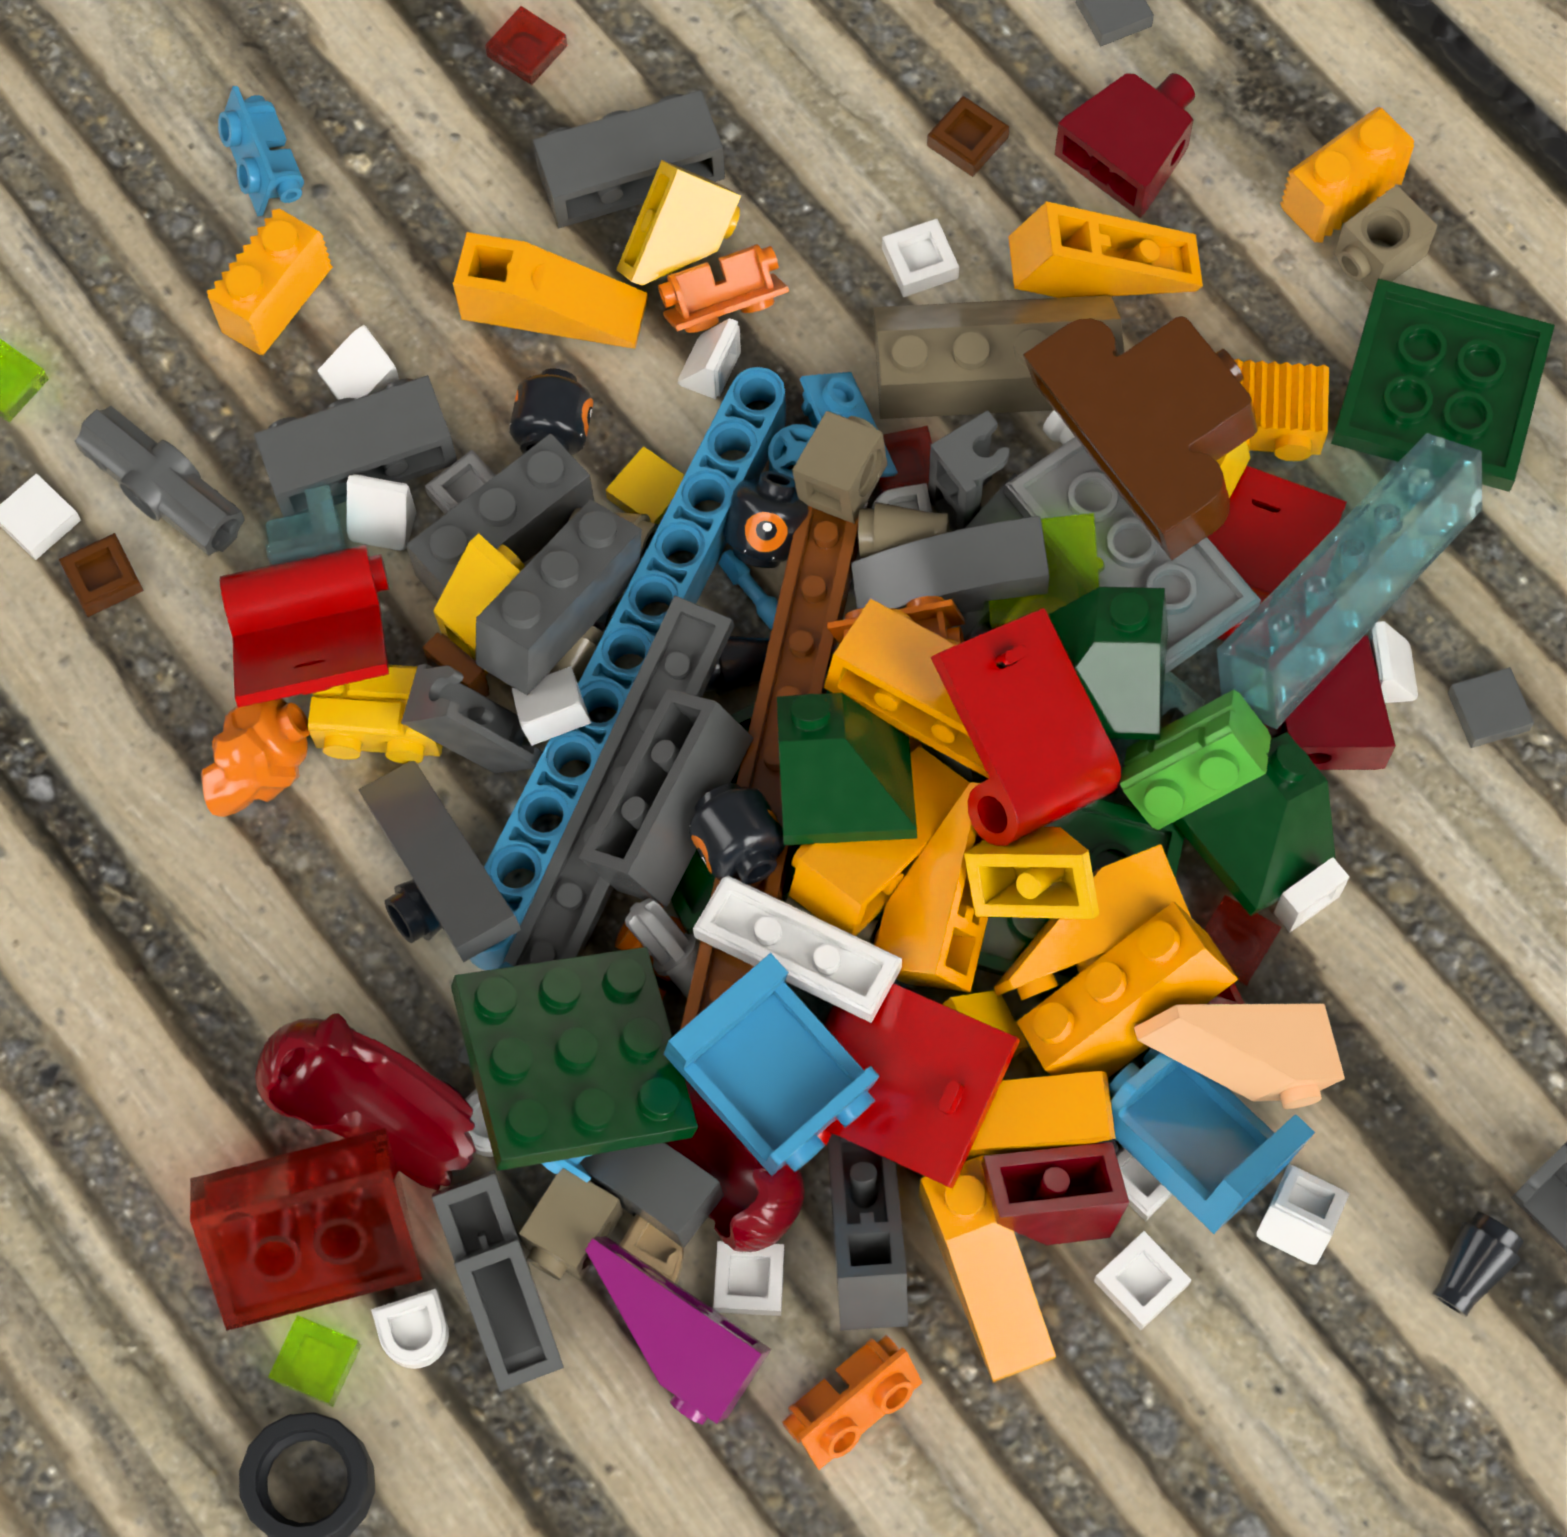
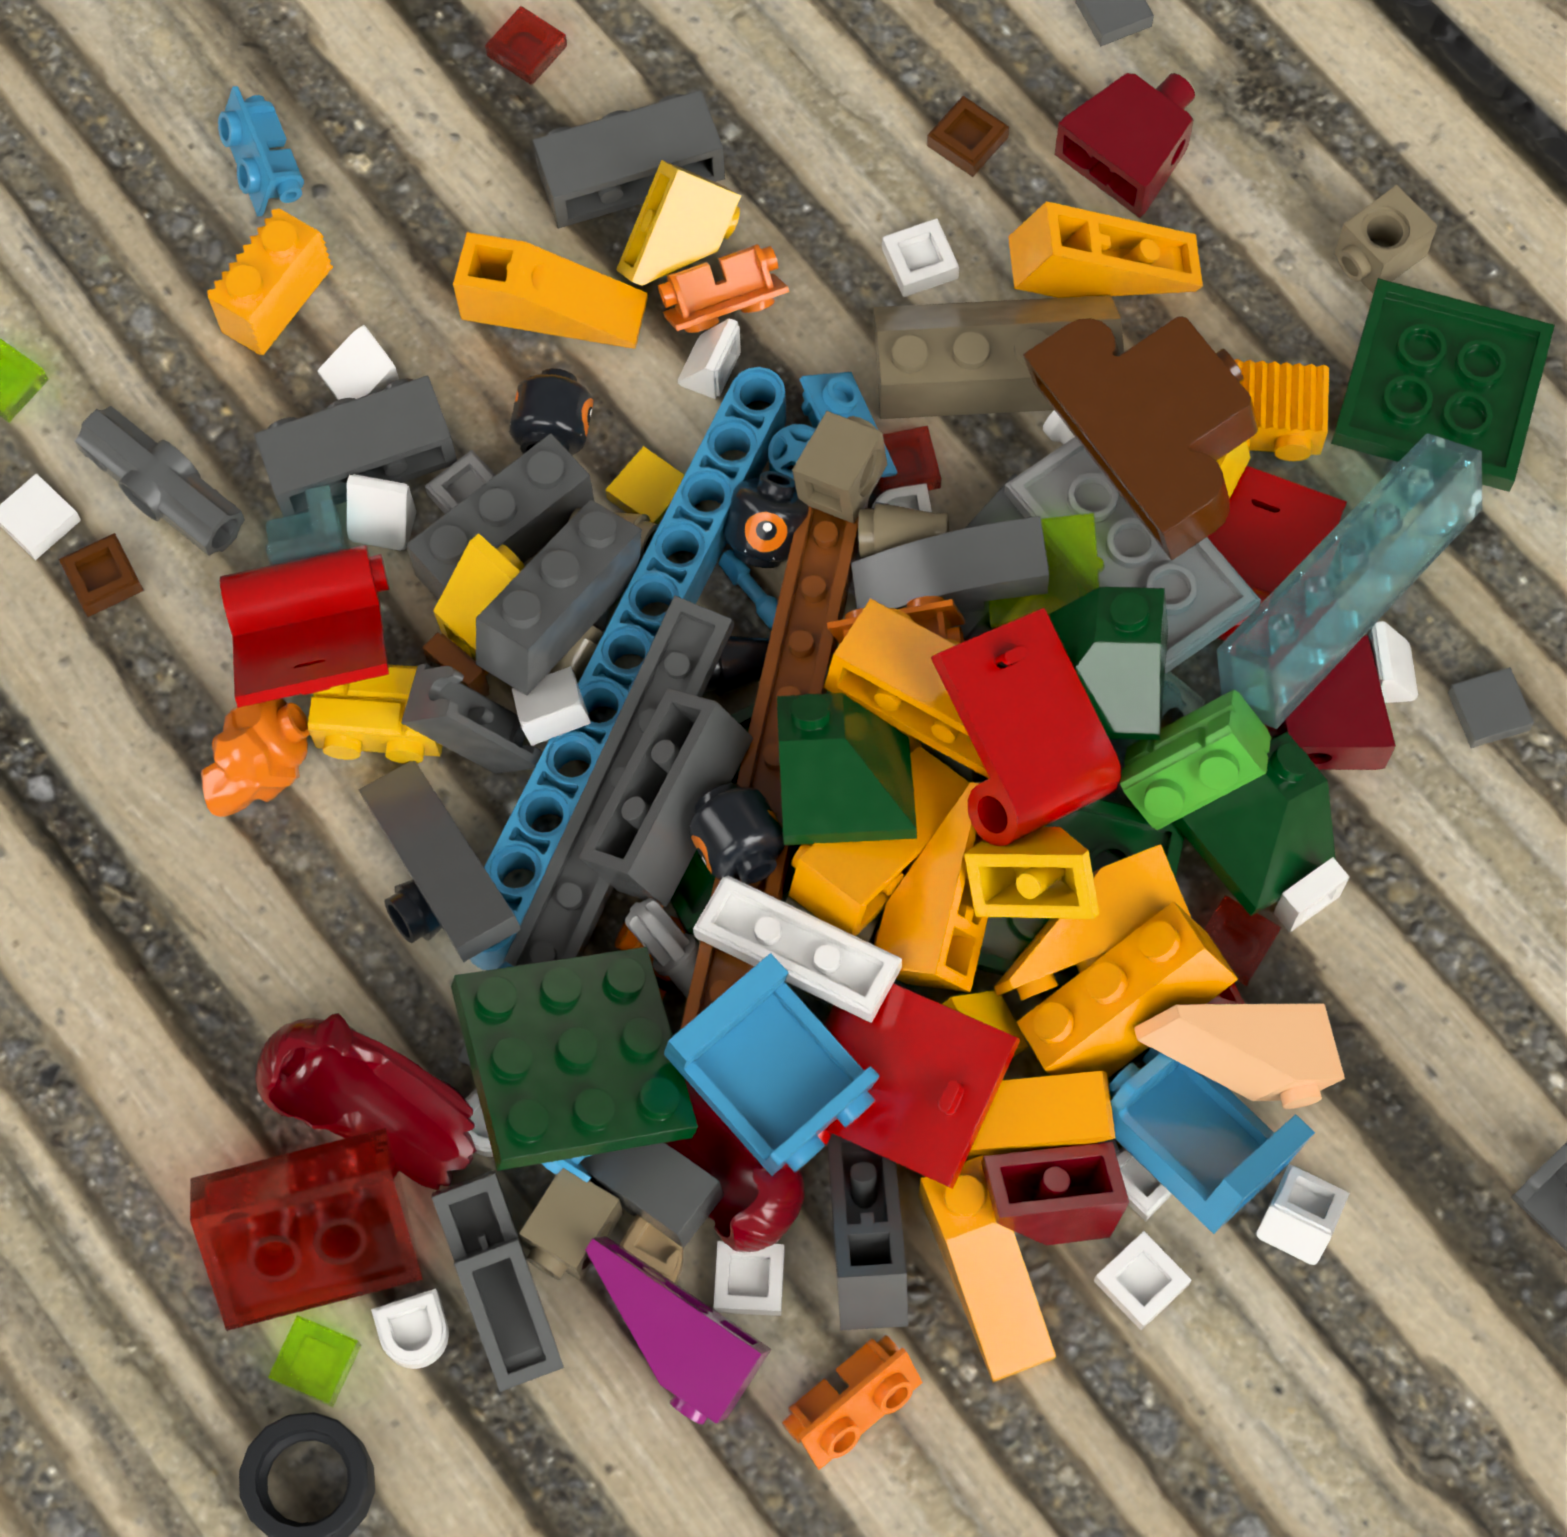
(961, 469): dark grey hinge -> none
(1347, 174): light orange brick -> none
(1477, 1262): black cone -> none

